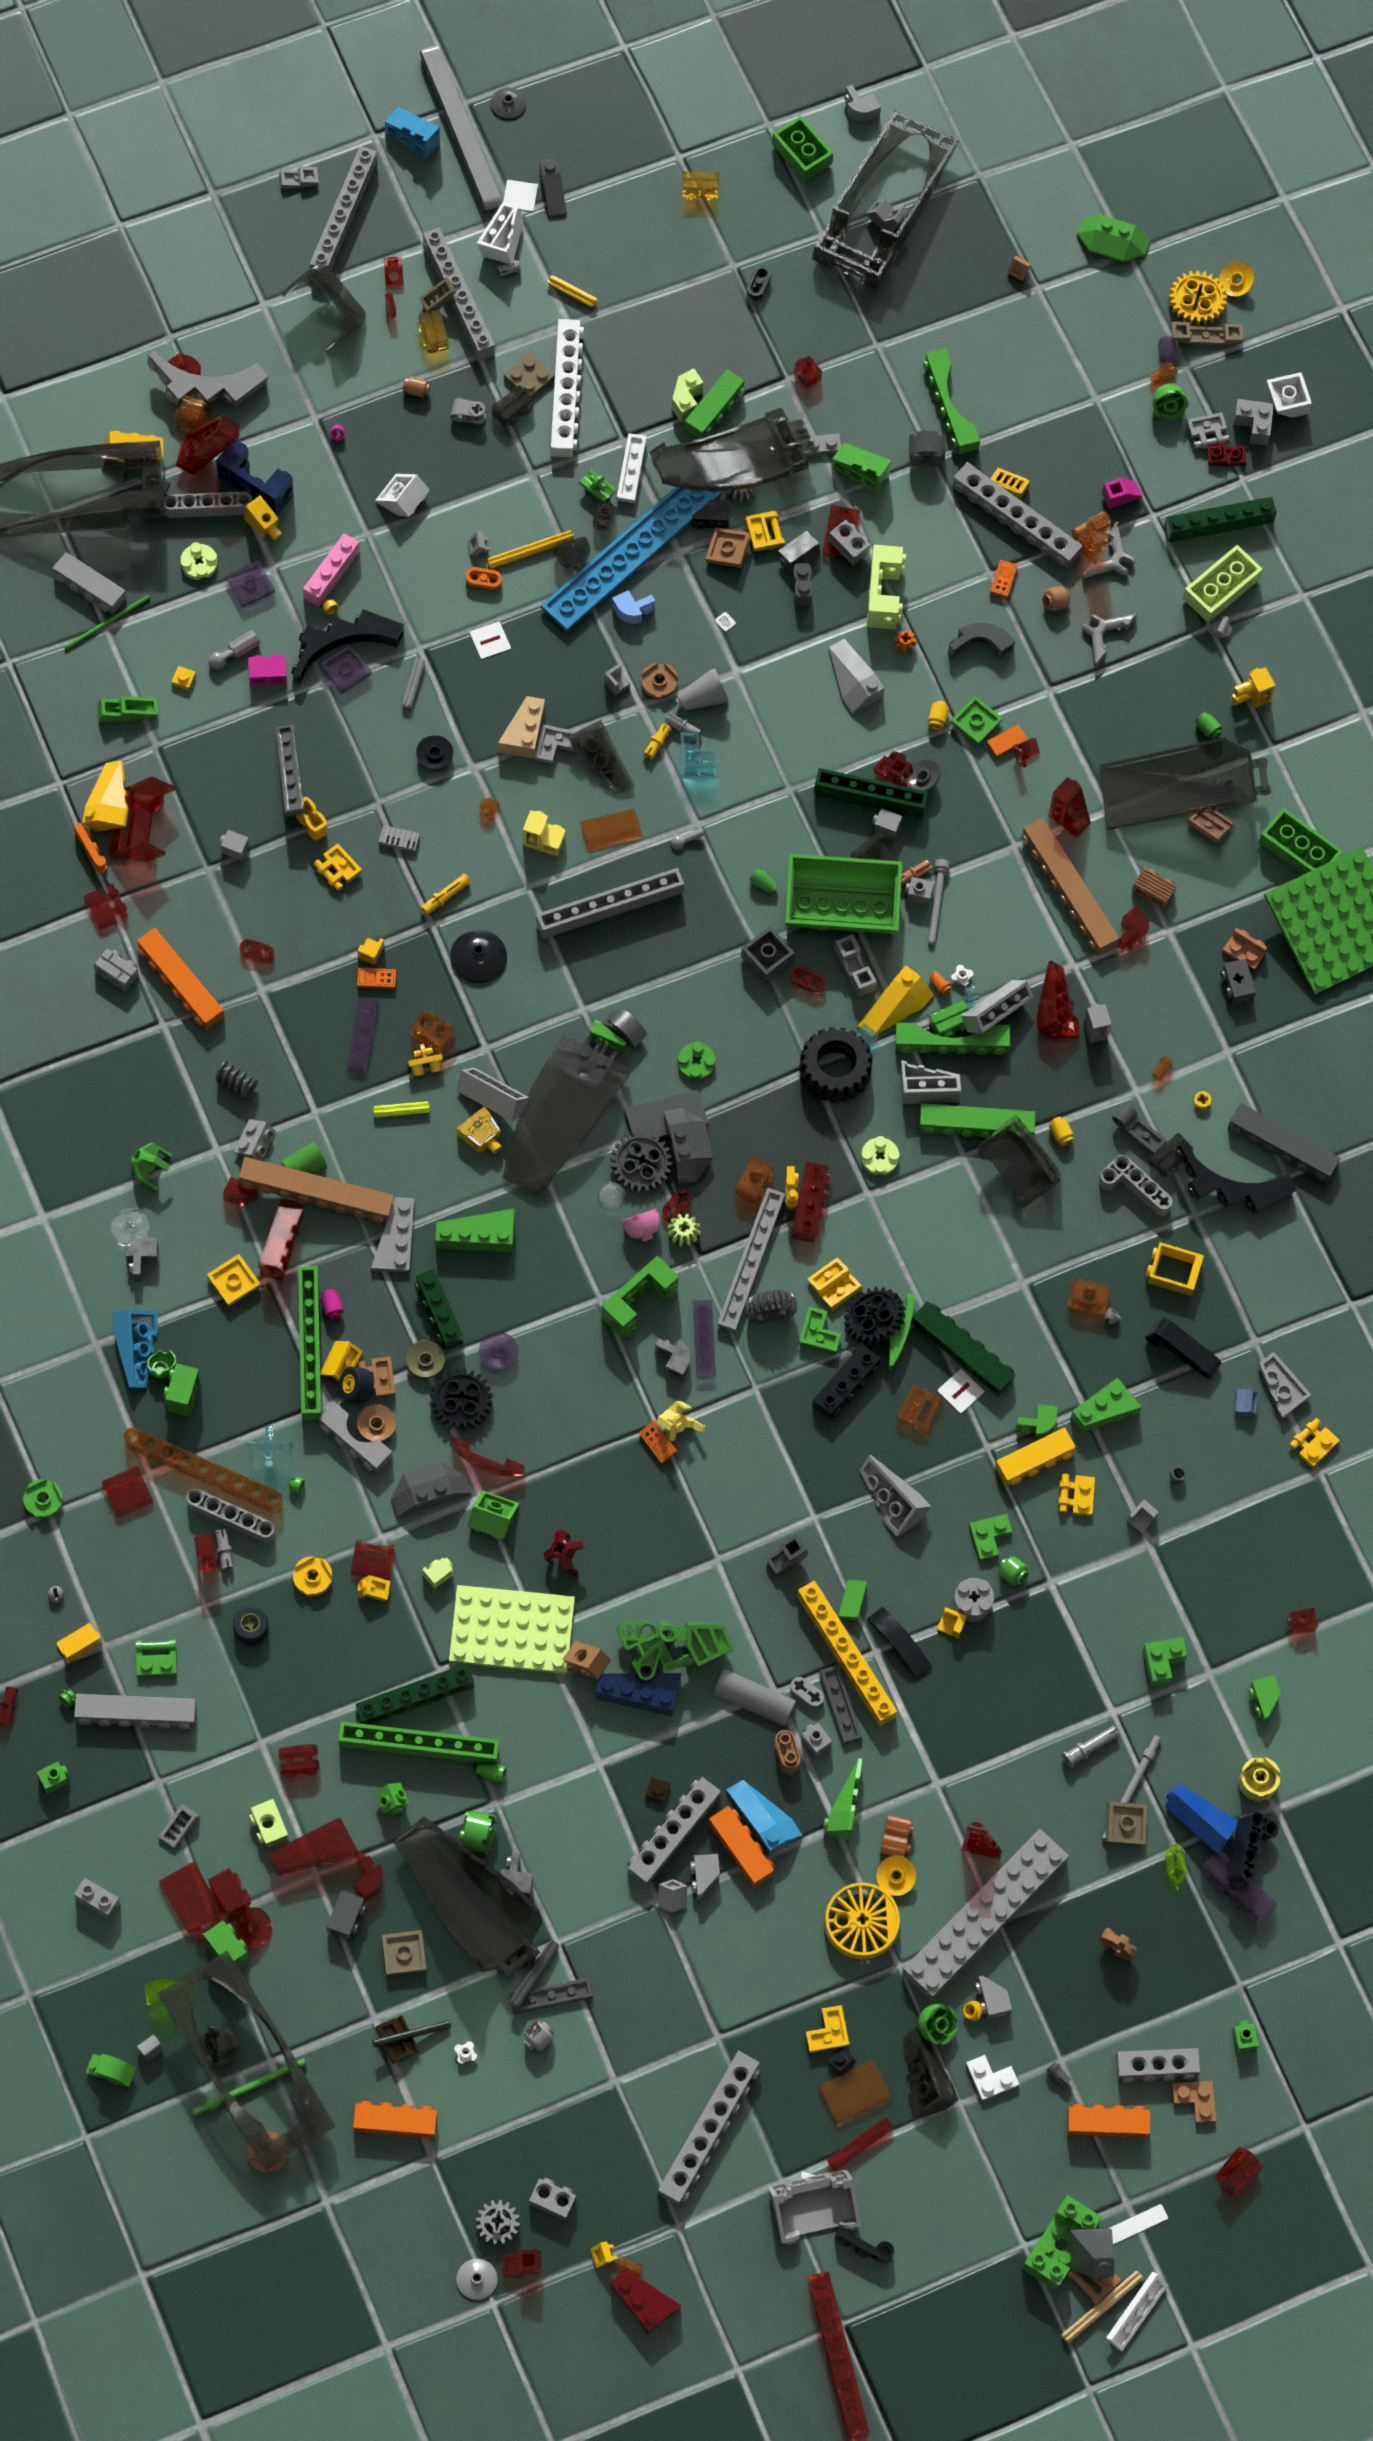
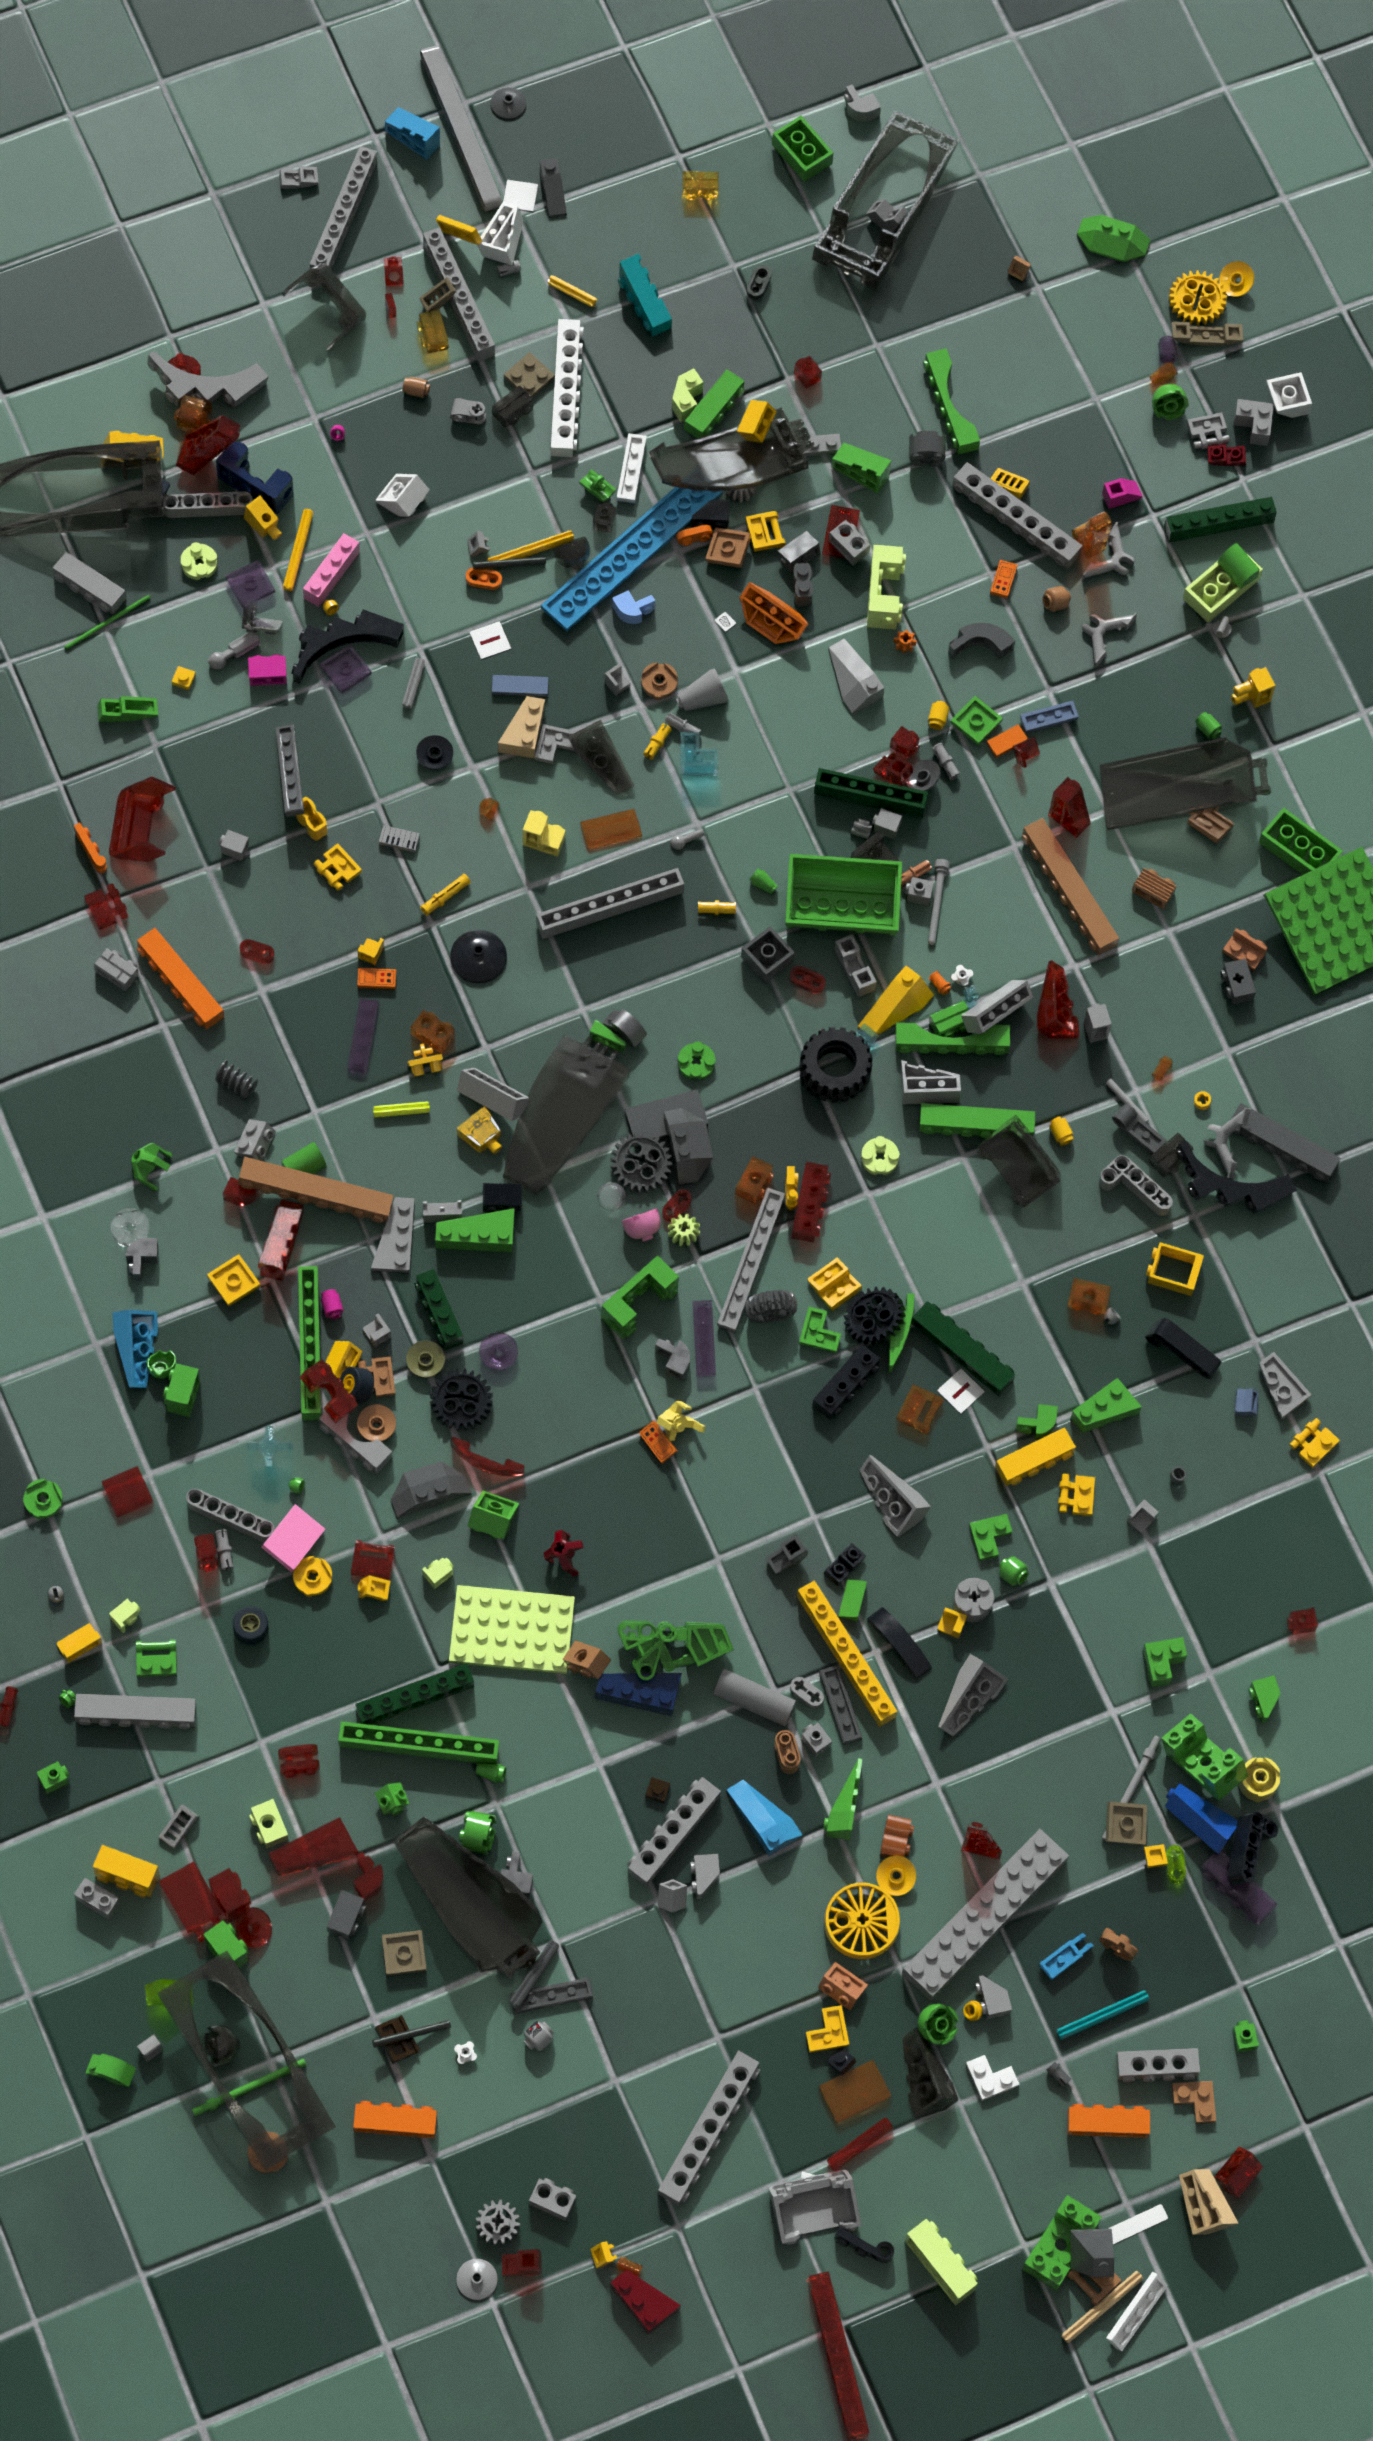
(107, 804): yellow wedge -> none
(125, 1614): none -> yellowish green brick
(126, 1871): none -> yellow brick
(196, 1463): clear orange beam -> none
(253, 624): none -> clear smoke bracket
(293, 1538): none -> bright pink tile
(297, 550): none -> yellow axle
(321, 1376): none -> clear red arch
(377, 1331): none -> light grey panel
(441, 1211): none -> light grey hinge
(458, 230): none -> yellow tile
(501, 1197): none -> black brick
(509, 563): none -> pearl dark grey bar
(520, 685): none -> sand blue tile
(643, 295): none -> teal wedge
(695, 534): none -> orange plate
(717, 907): none -> yellow pin
(741, 1846): orange brick -> none
(756, 421): none -> yellow brick
(771, 615): none -> orange wedge
(842, 1986): none -> nougat bracket
(844, 1564): none -> black slope
(861, 828): none -> light grey plate
(905, 742): none -> clear red brick
(941, 2261): none -> yellowish green brick
(945, 761): none -> light grey pin
(972, 1689): none -> light grey wedge
(1049, 717): none -> sand blue plate
(1064, 1957): none -> dark azure hinge
(1082, 1750): light grey pin -> none
(1102, 2015): none -> teal axle
(1125, 1099): none -> light grey bar
(1137, 926): clear red brick -> none
(1155, 1856): none -> yellow tile
(1190, 1747): none -> bright green plate
(1205, 2203): none -> tan wedge
(1221, 1140): none -> light grey piece
(1238, 566): none -> bright green brick

